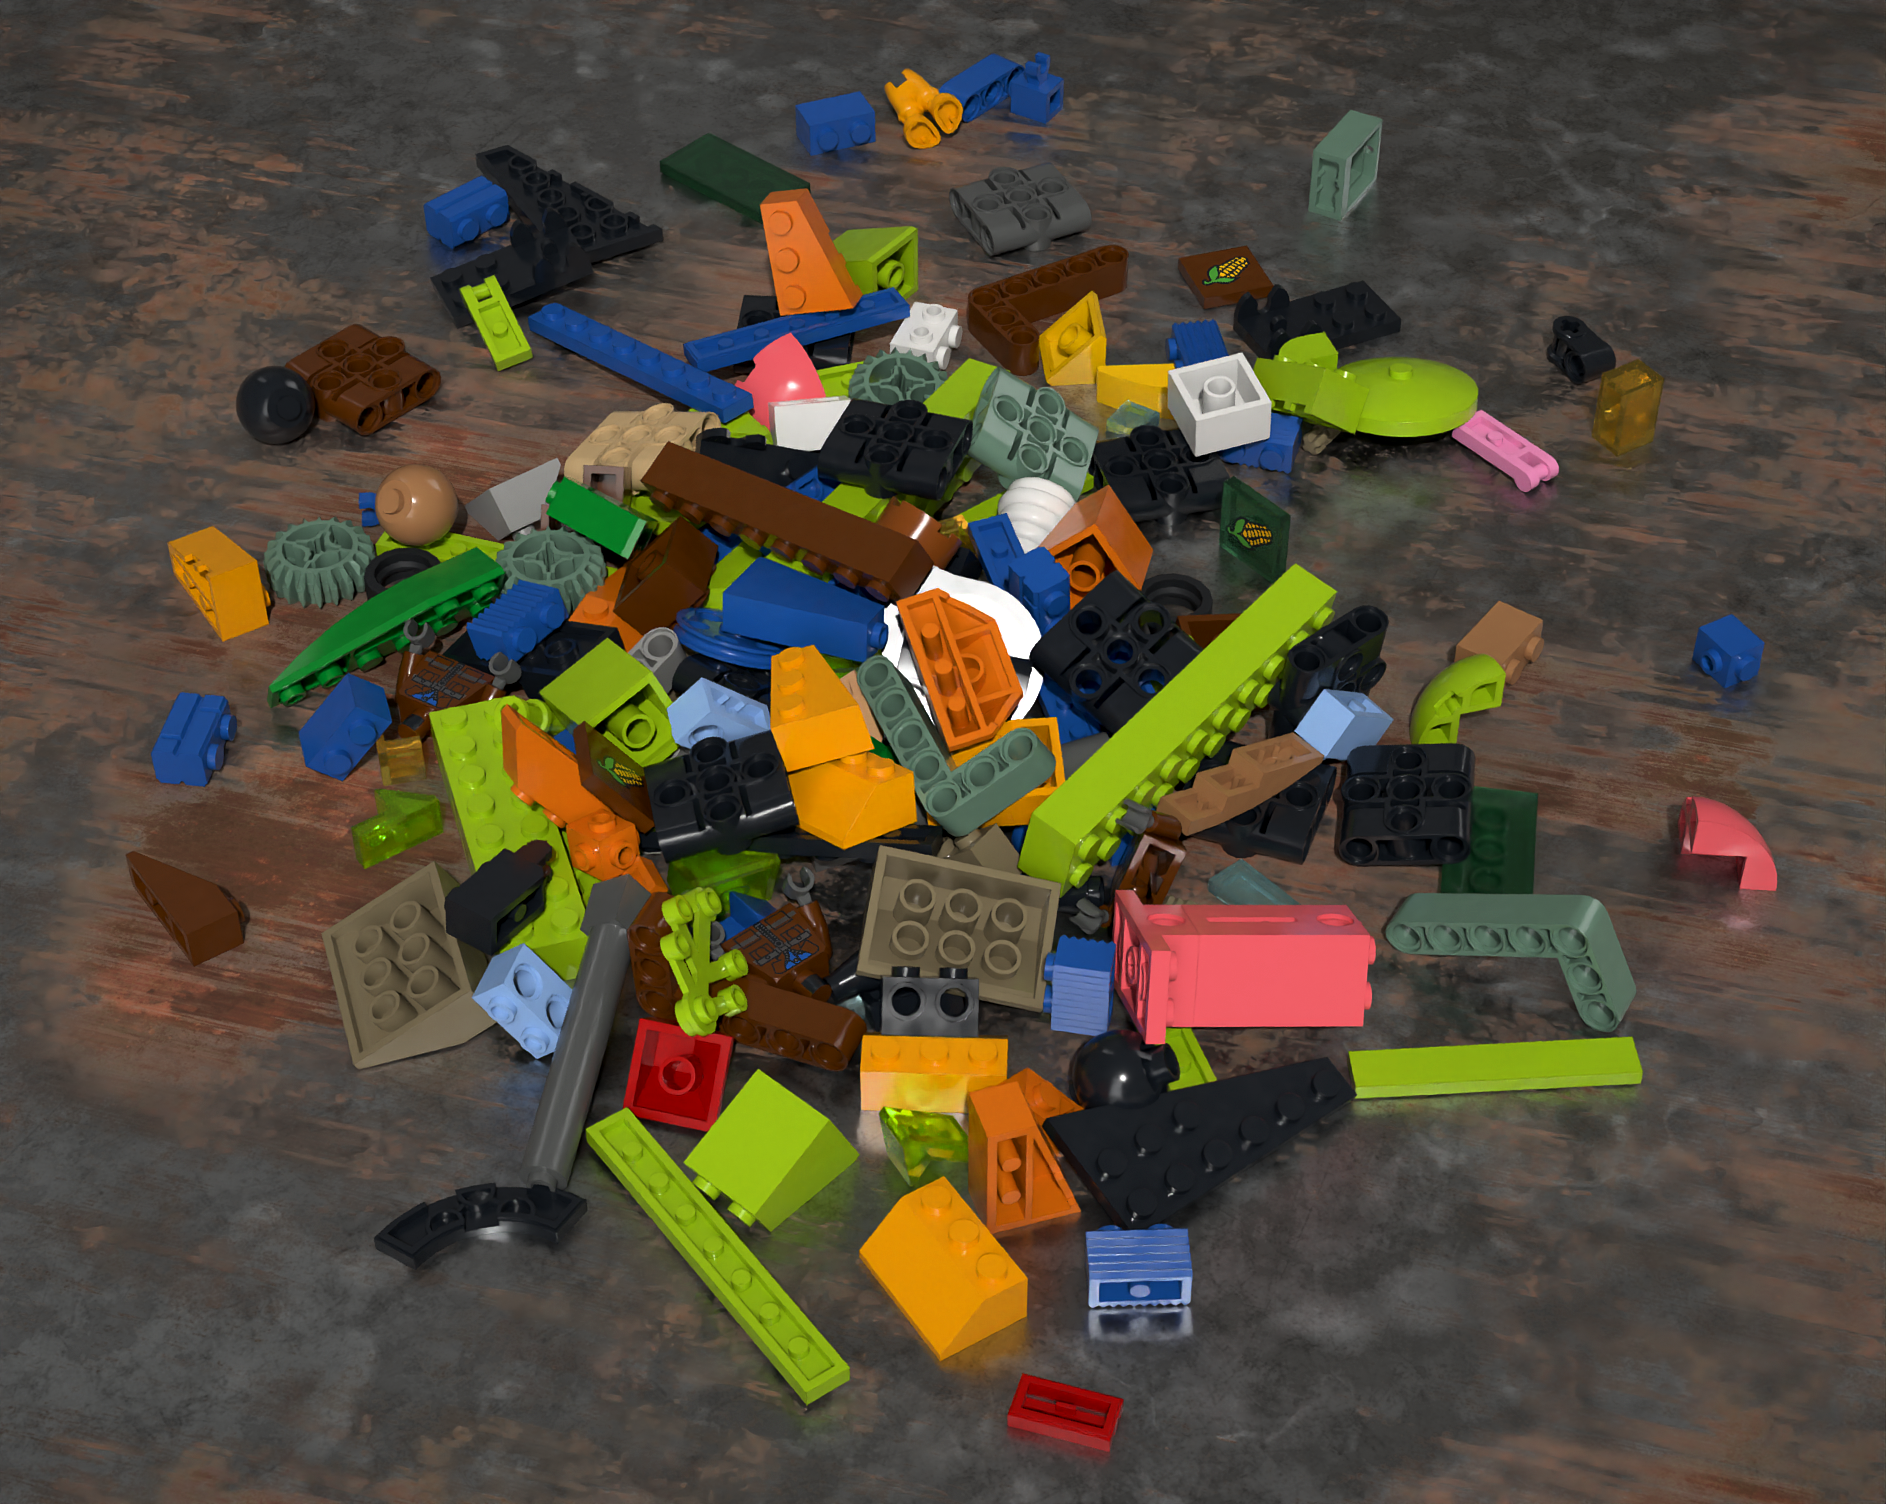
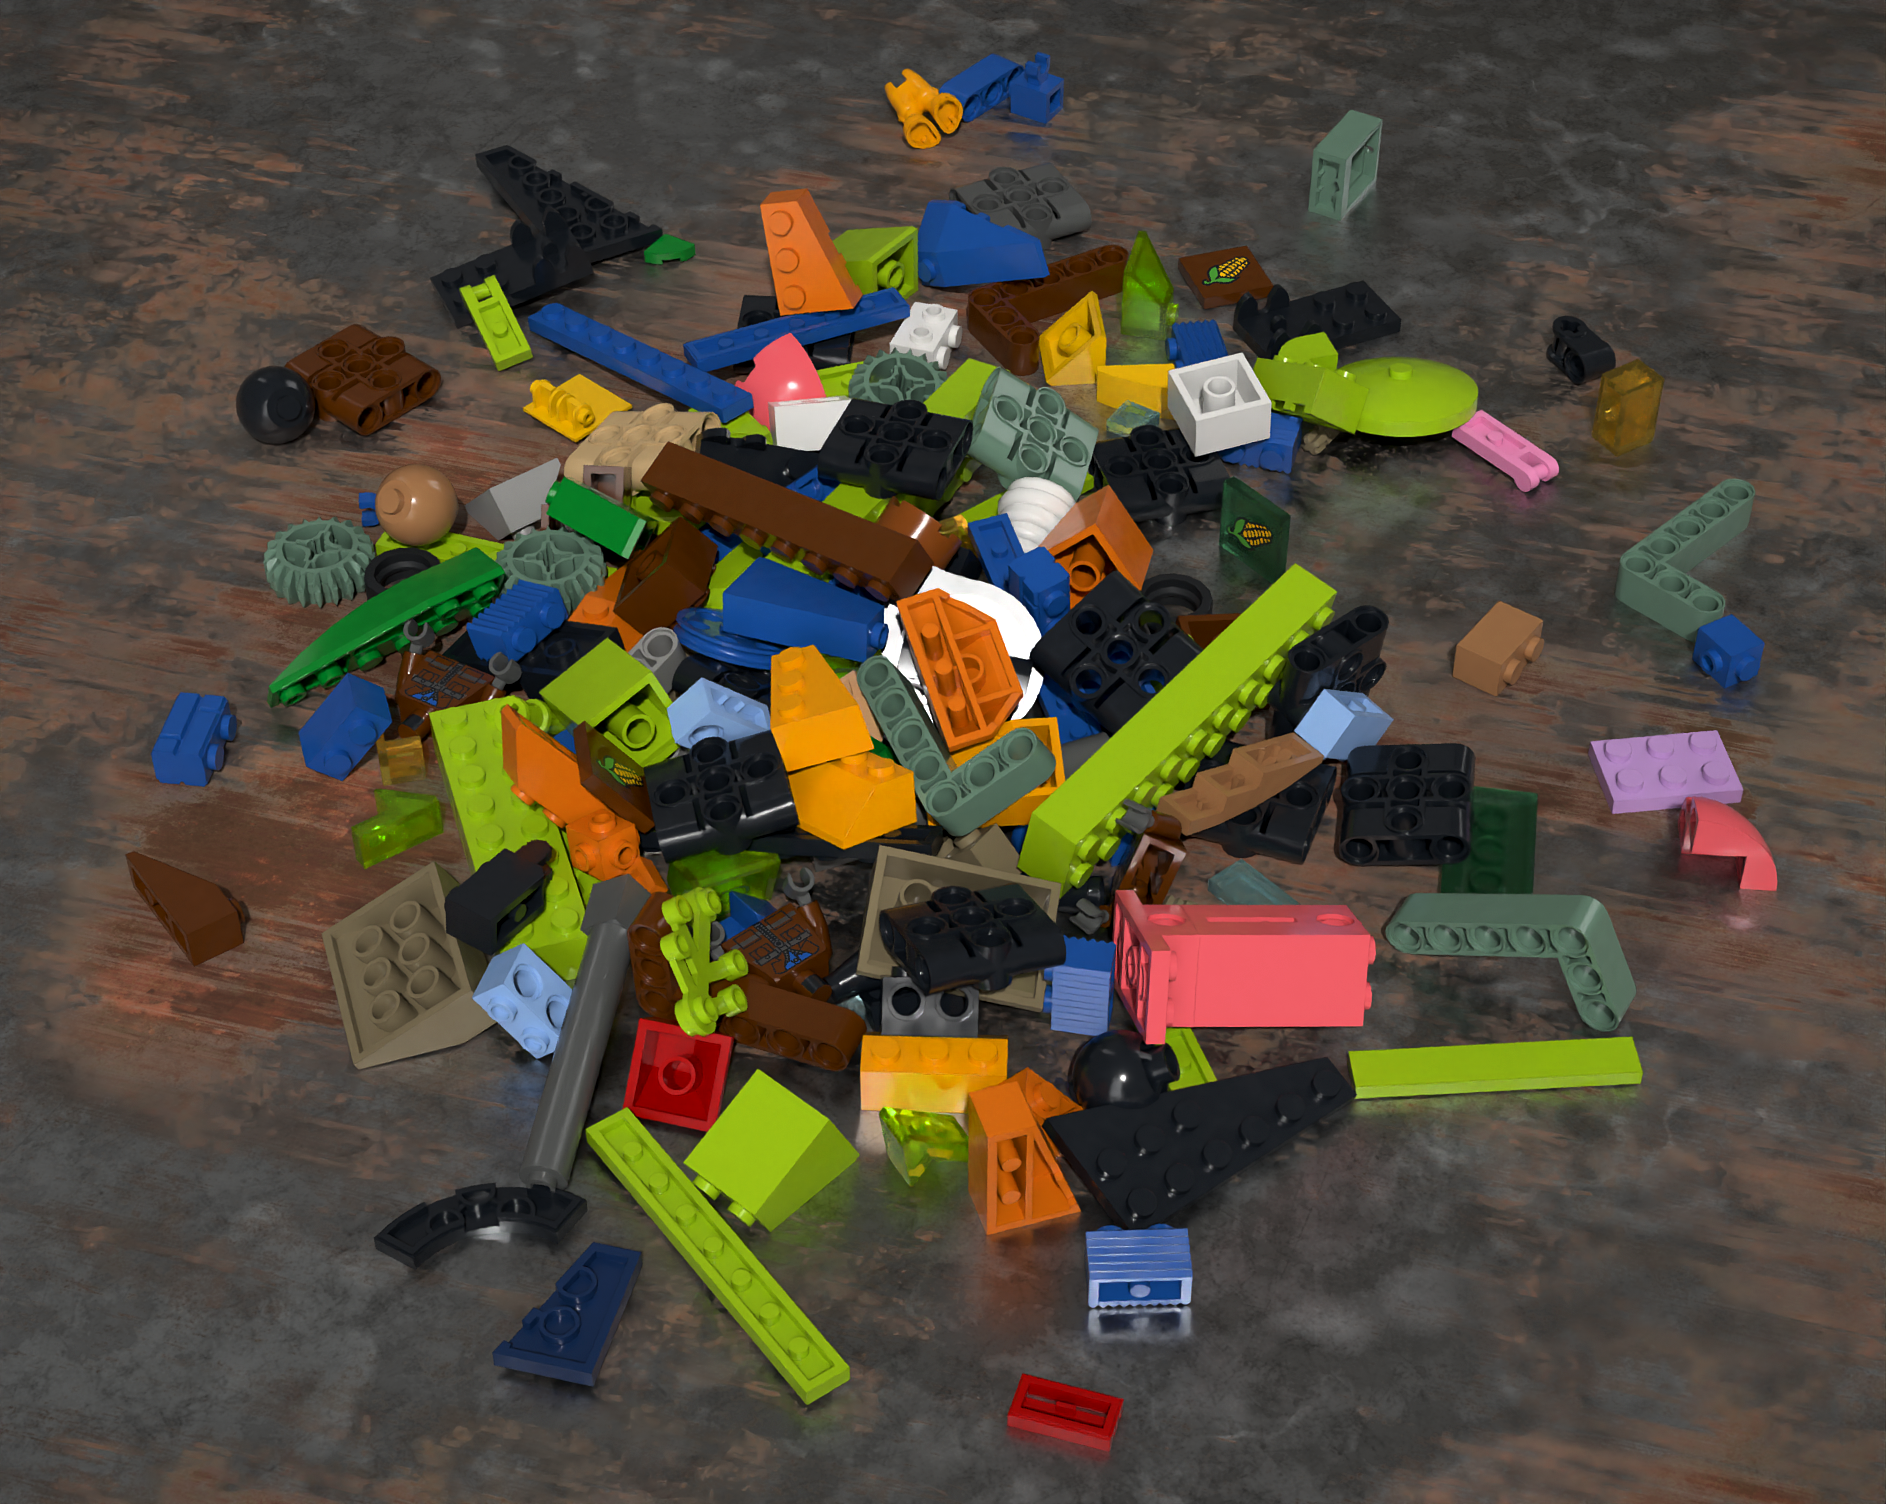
(221, 581): light orange wedge -> none
(466, 212): blue brick -> none
(574, 406): none -> yellow hinge
(578, 1321): none -> dark blue wing
(669, 248): none -> green tile
(729, 174): clear green tile -> none
(835, 123): blue brick -> none
(945, 1269): light orange slope -> none
(970, 249): none -> blue wedge
(972, 938): none -> black connector
(1147, 293): none -> clear neon green slope
(1459, 689): lime brick -> none
(1655, 569): none -> sand green beam
(1664, 771): none -> lavender plate

